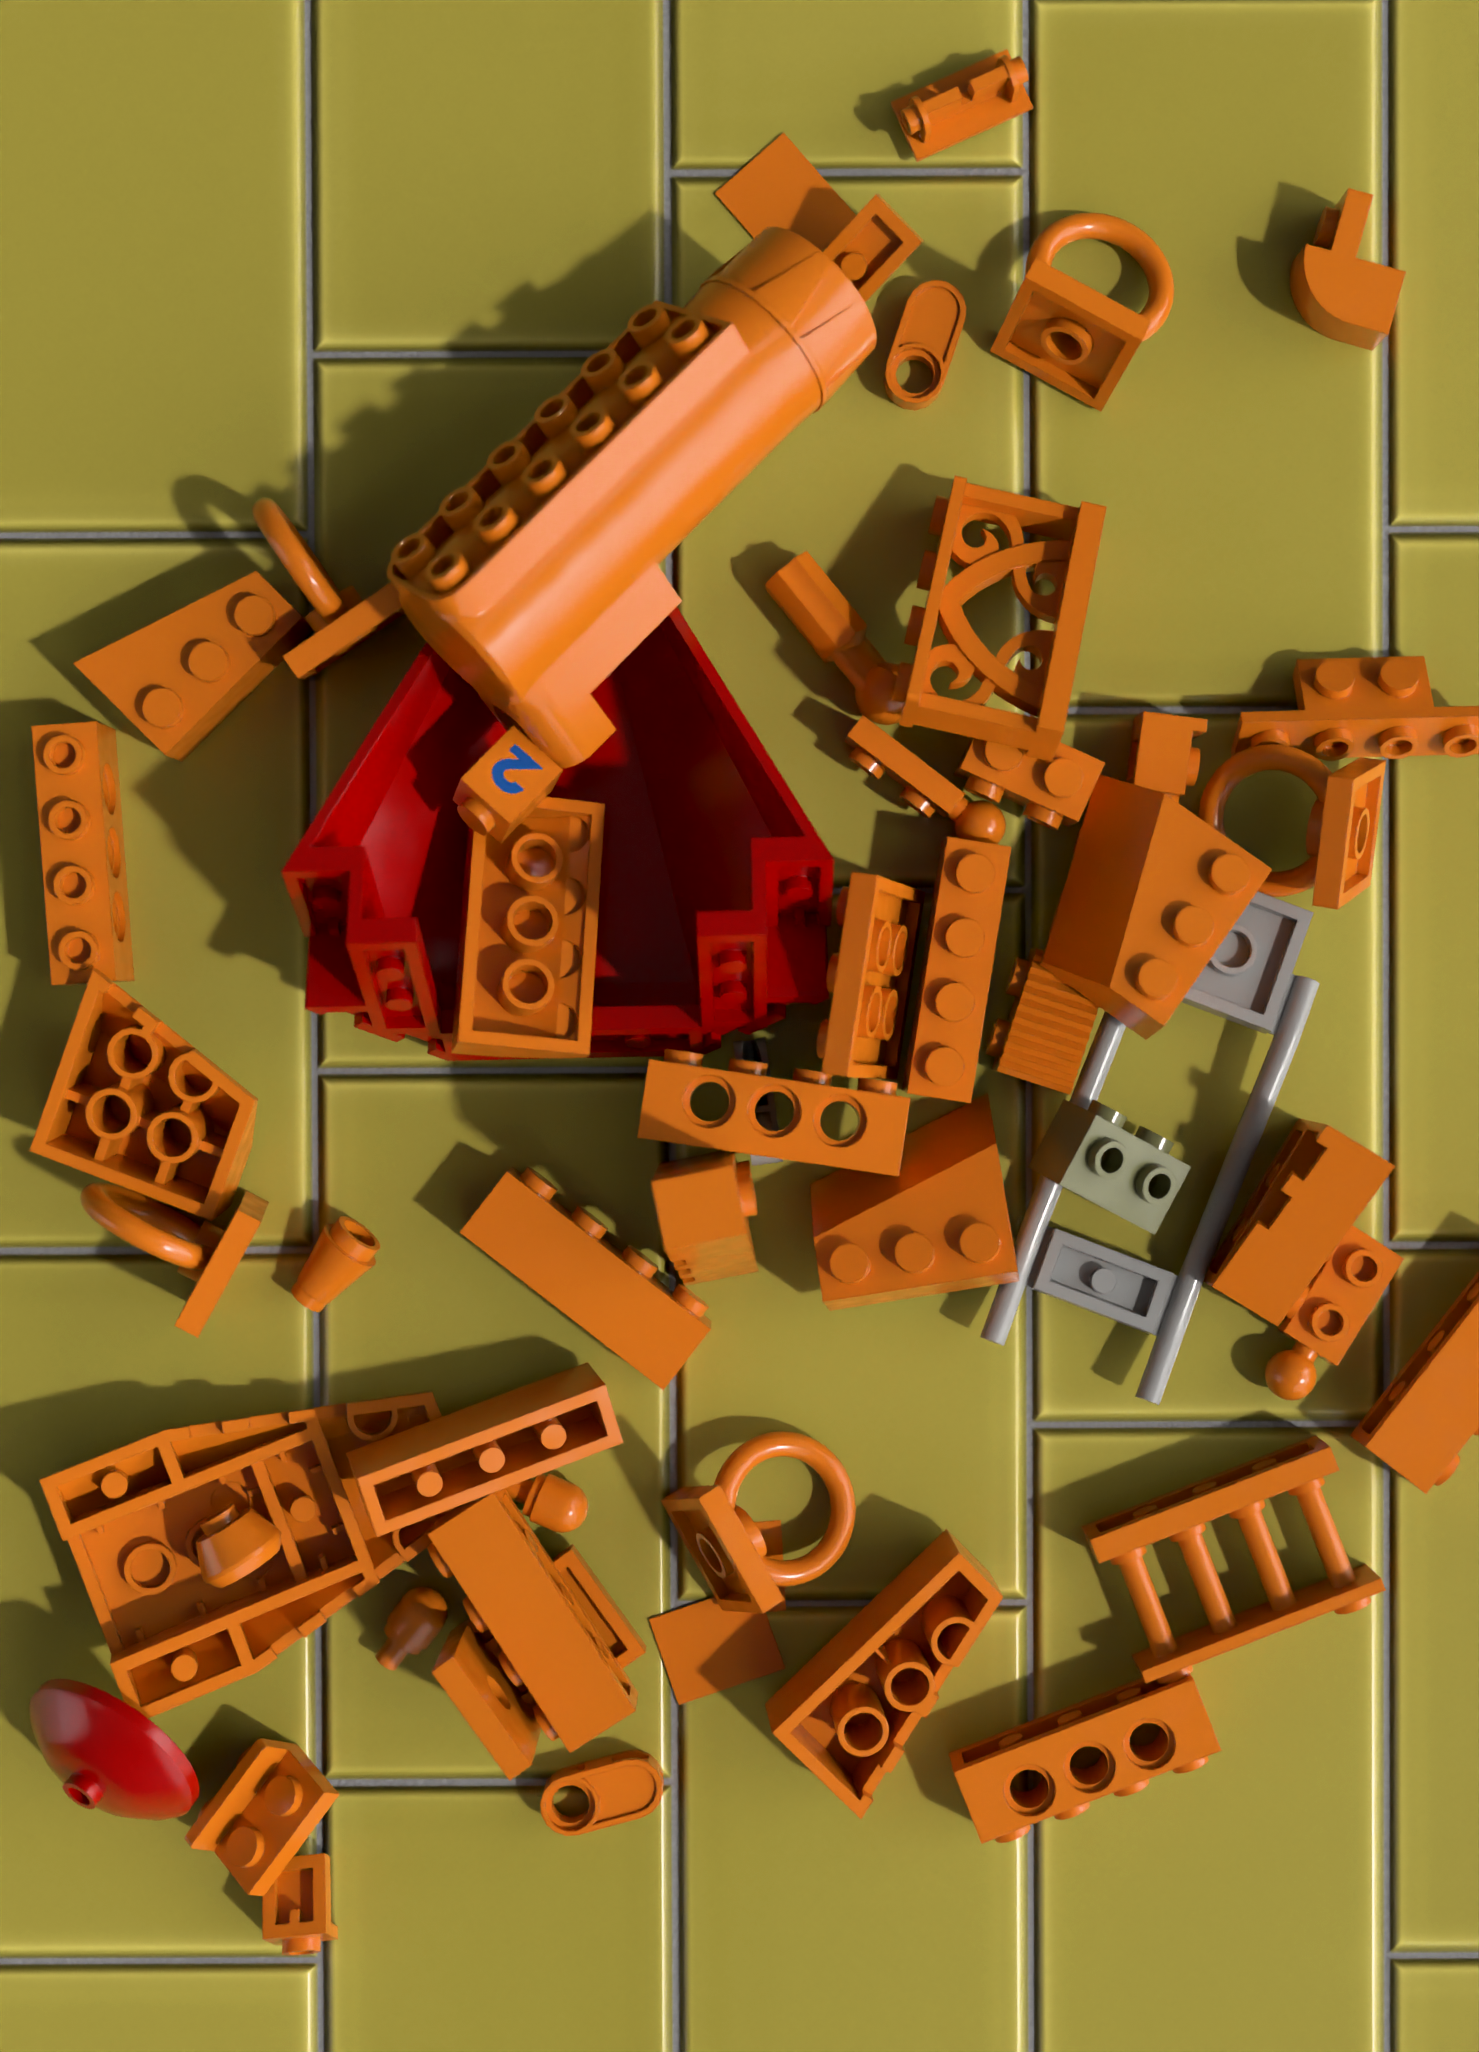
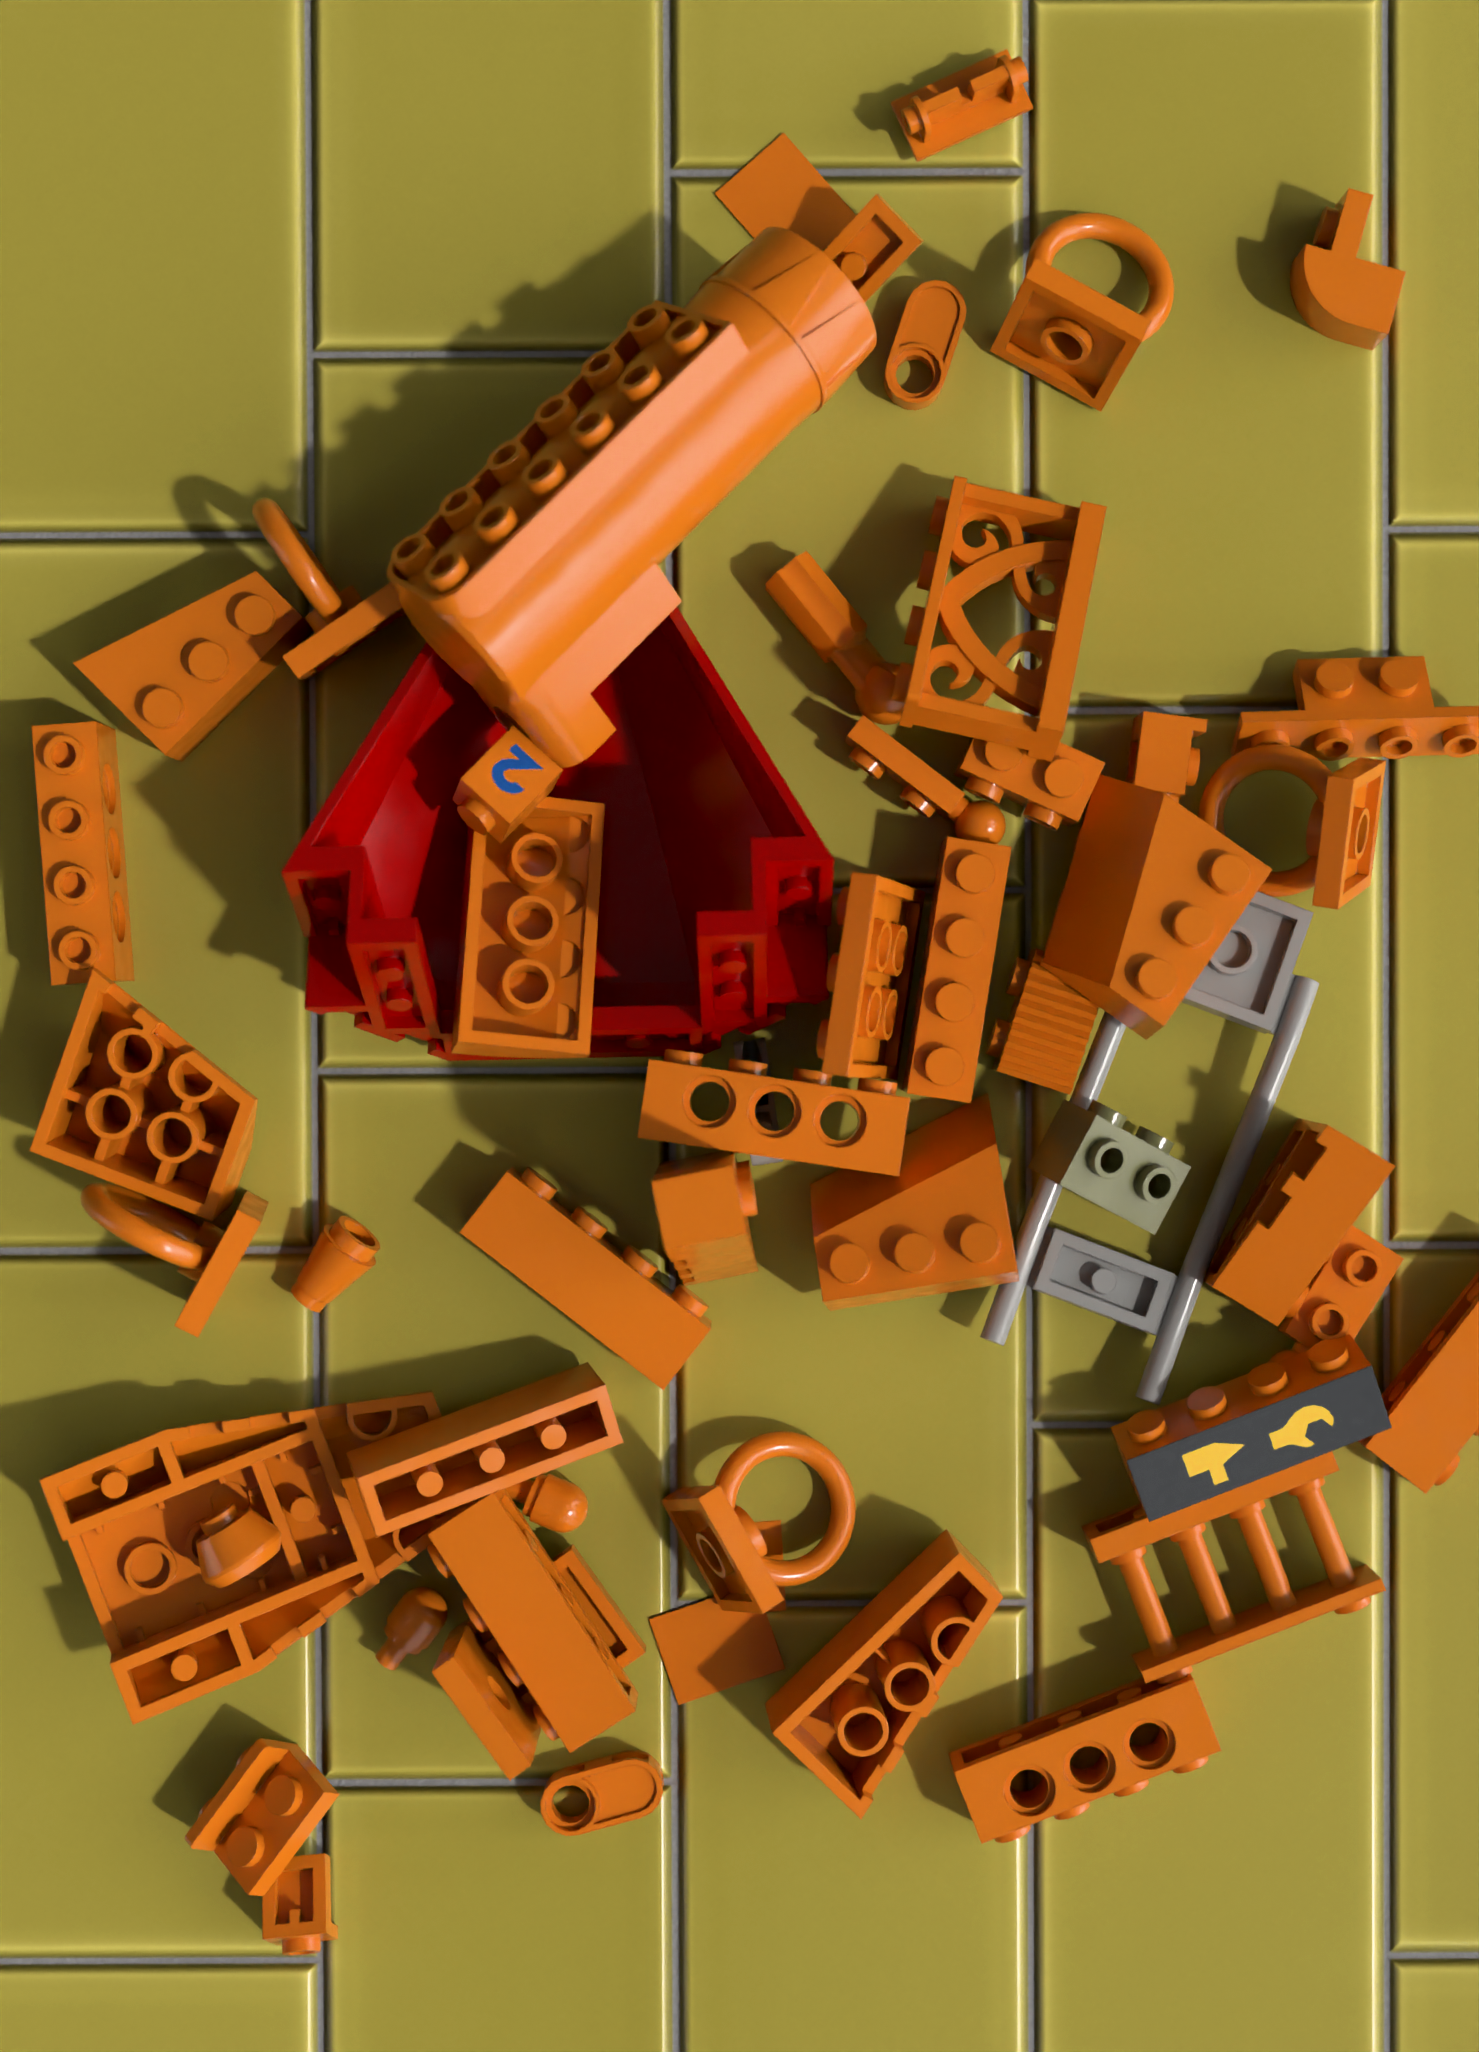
(110, 1753): red dish -> none
(1251, 1426): none -> brick

